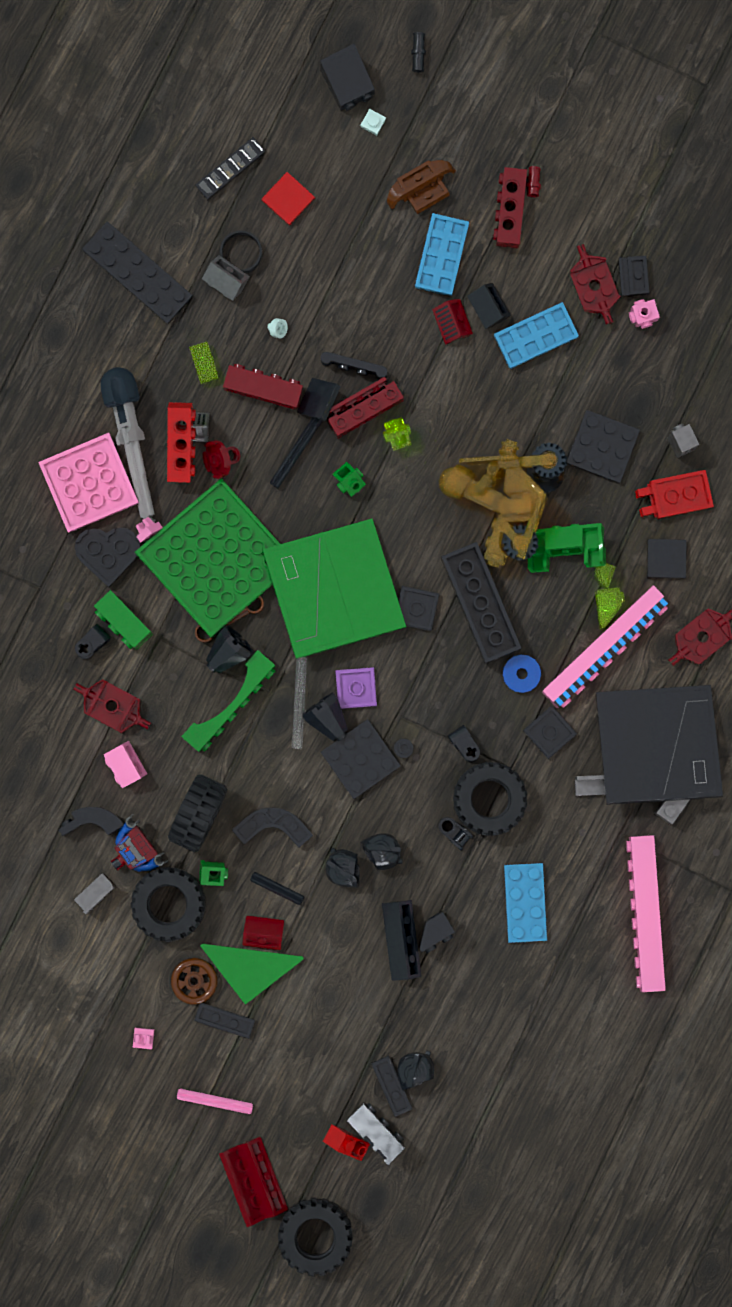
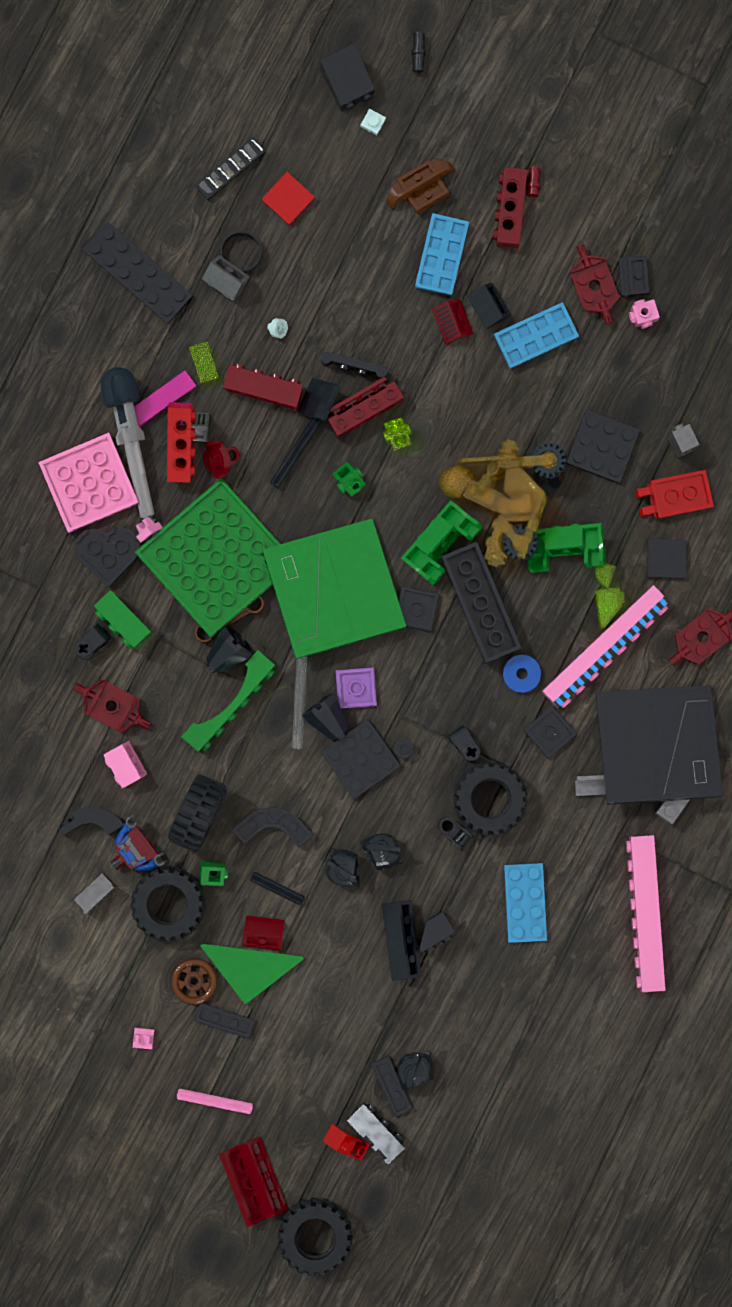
(160, 399): none -> dark pink tile
(437, 539): none -> green bracket

